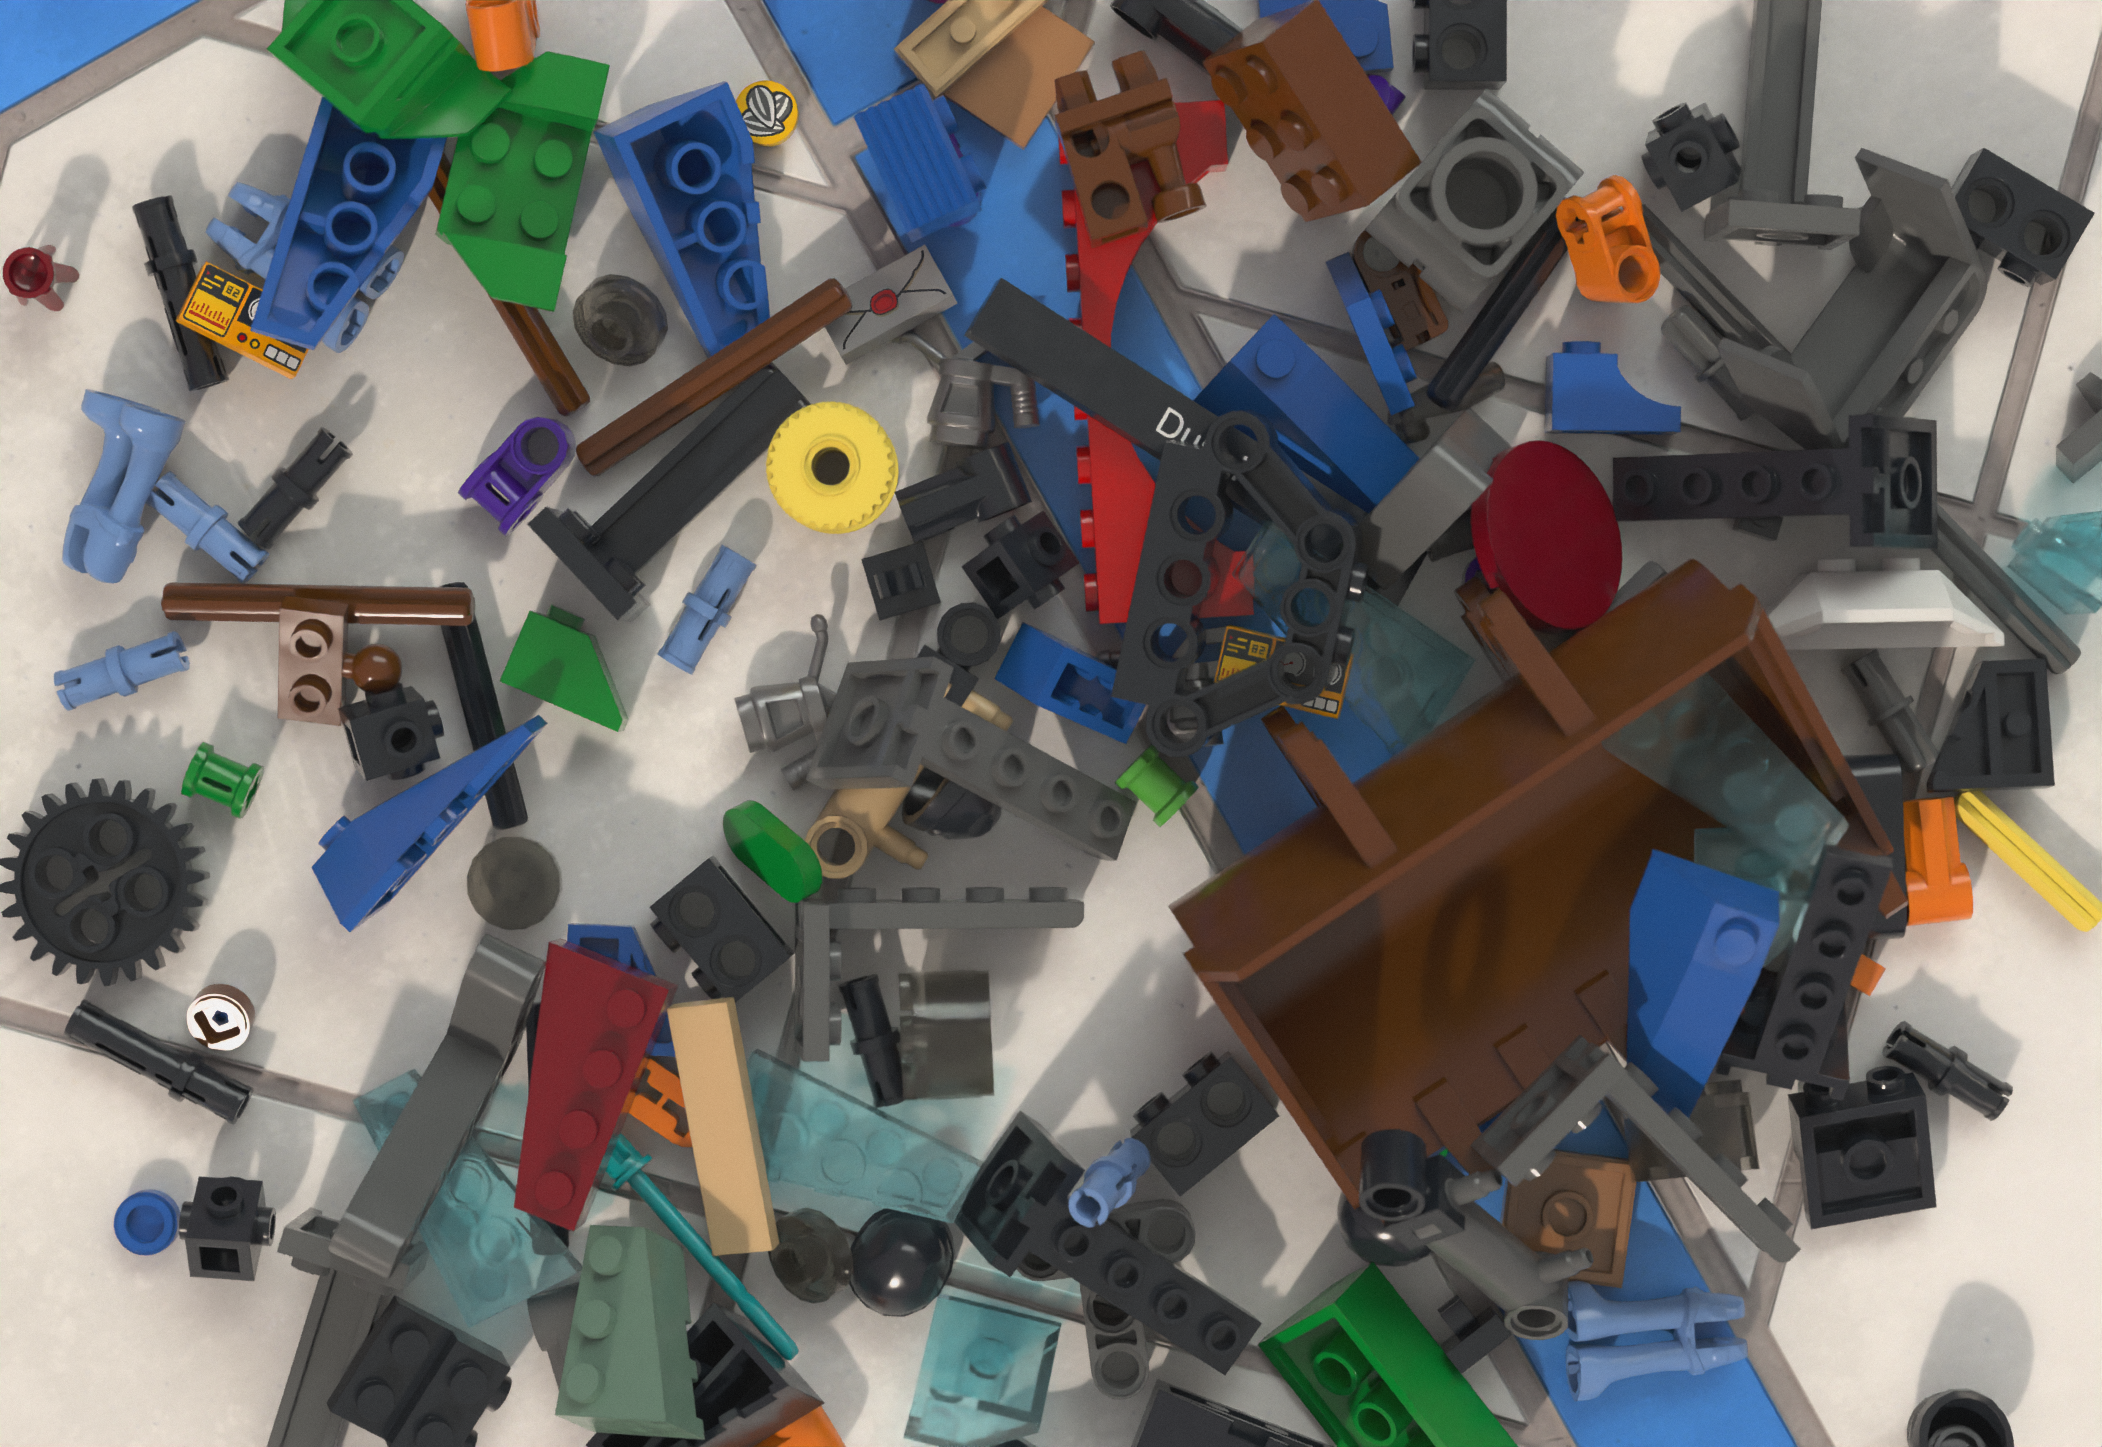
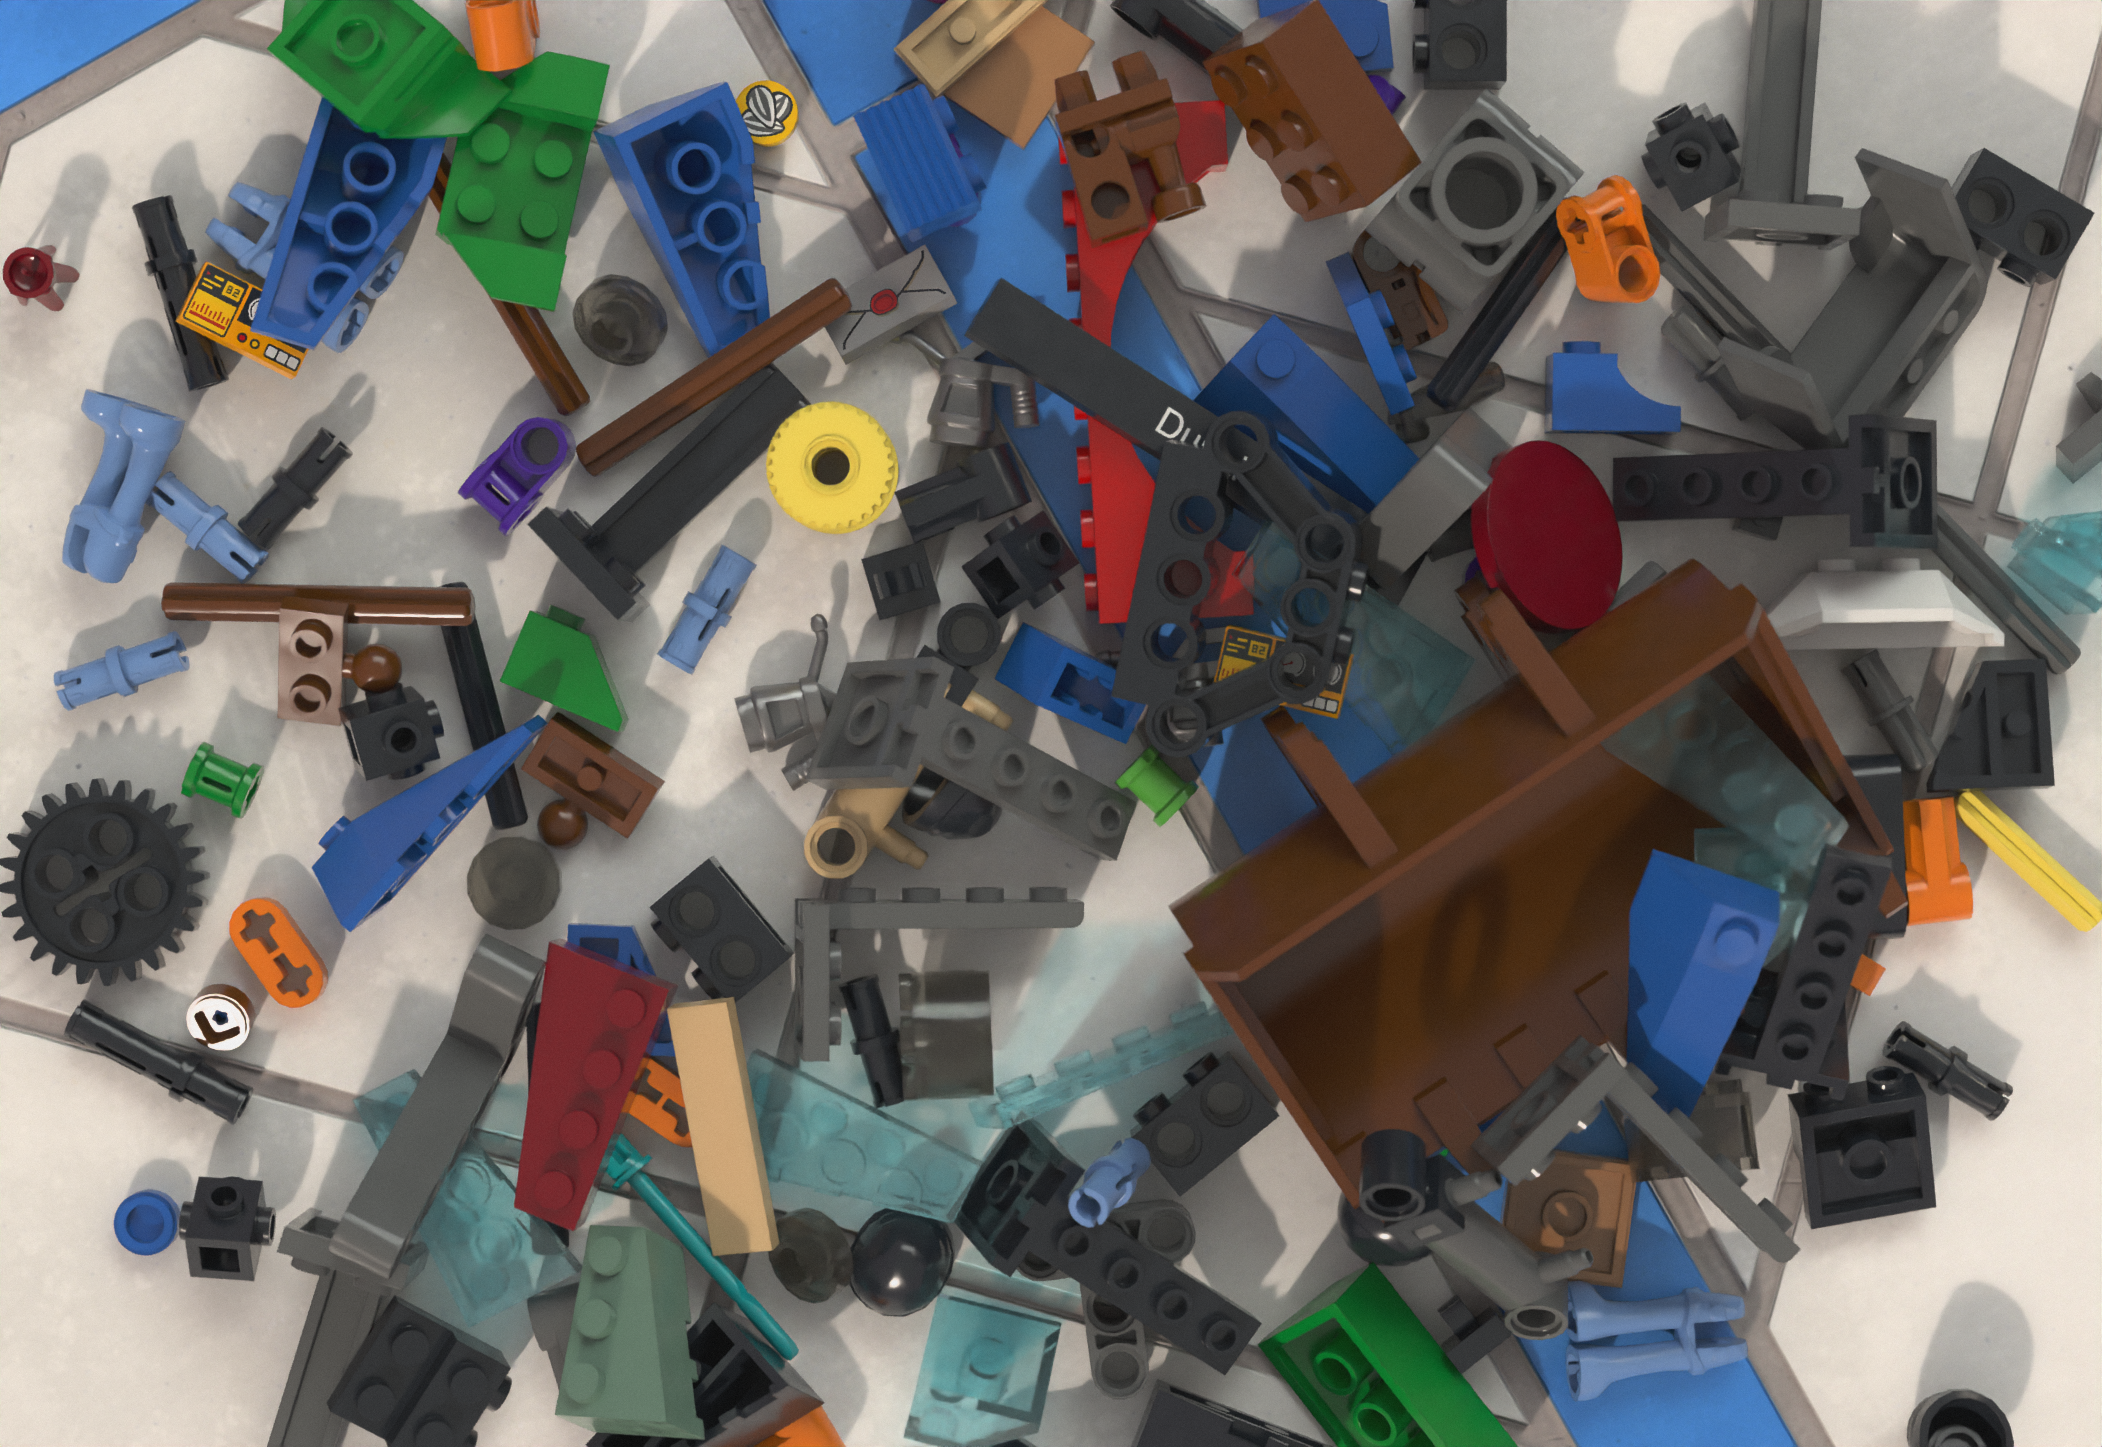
(291, 943): none -> orange beam
(591, 780): none -> reddish brown plate
(772, 851): green tile -> none
(1086, 1073): none -> clear light blue wing

